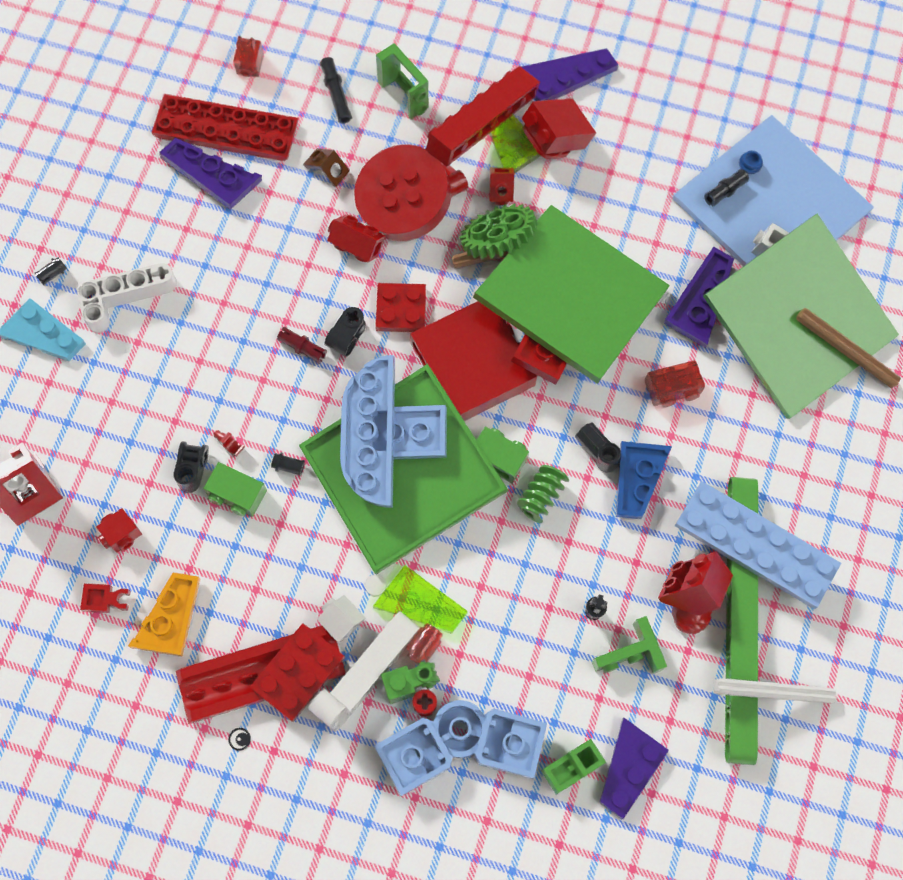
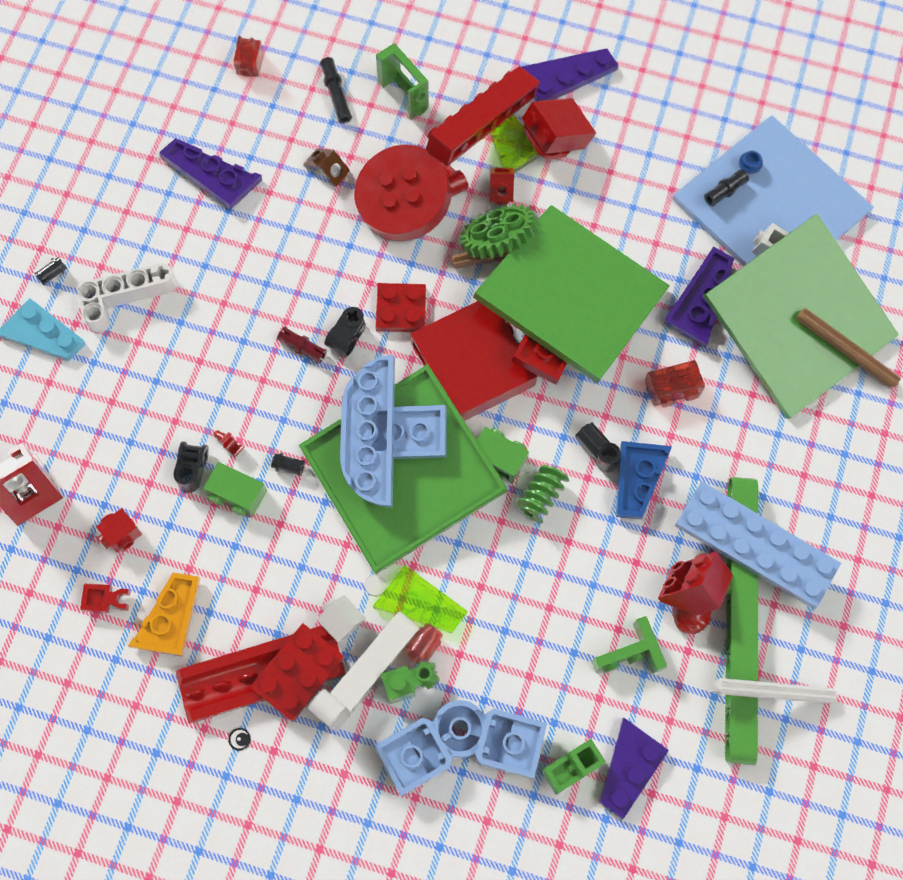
(225, 127): red plate -> none
(355, 238): red brick -> none
(418, 698): red bush -> none
(596, 607): black axle -> none

